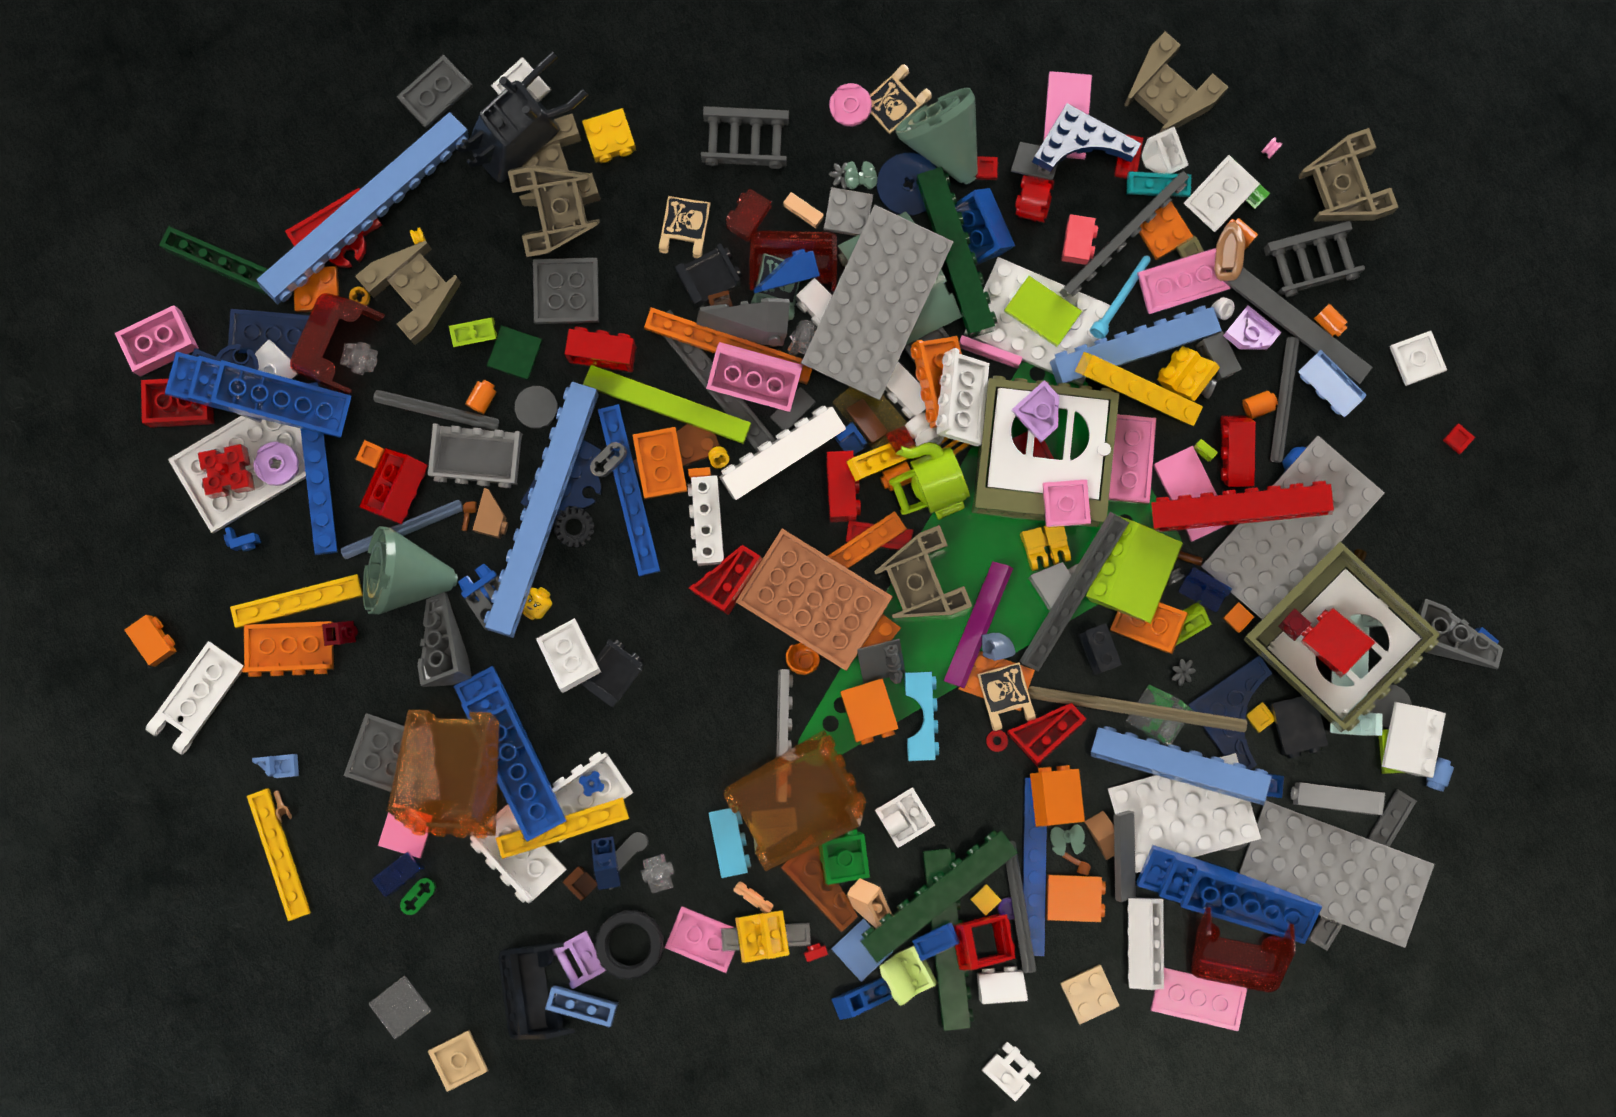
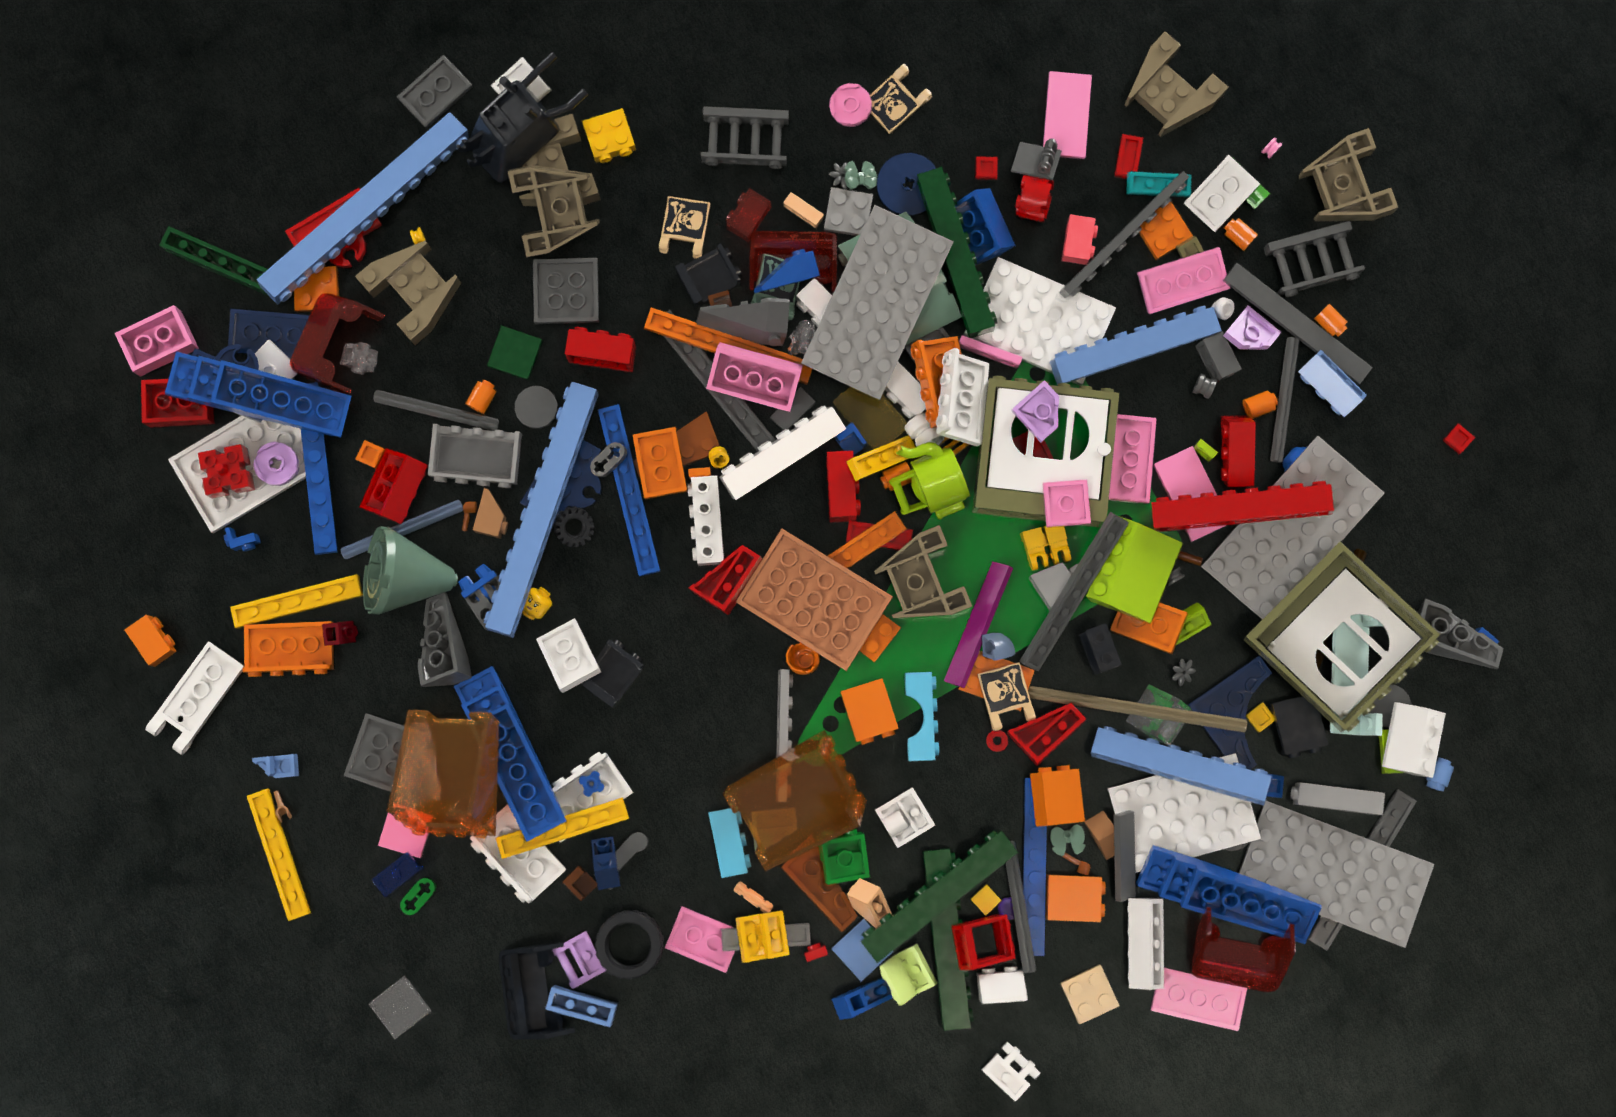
(353, 294): yellow bush -> none
(458, 1060): tan plate -> none
(473, 332): lime hinge -> none
(656, 869): clear brick -> none
(667, 404): lime tile -> none
(866, 421): reddish brown slope -> none
(882, 661): dark grey hinge -> none
(900, 437): clear red plate -> none
(936, 941): blue tile -> none
(945, 134): sand green cone -> none
(1042, 311): lime tile -> none
(1081, 134): plate -> none
(1100, 328): medium azure piece -> none
(1138, 388): yellow brick -> none
(1164, 152): white slope -> none
(1187, 373): yellow plate -> none
(1204, 589): clear blue panel -> none
(1229, 253): medium nougat piece -> none
(1238, 617): orange tile -> none
(1294, 624): dark red brick -> none
(1336, 641): red slope -> none
(1418, 358): white plate -> none

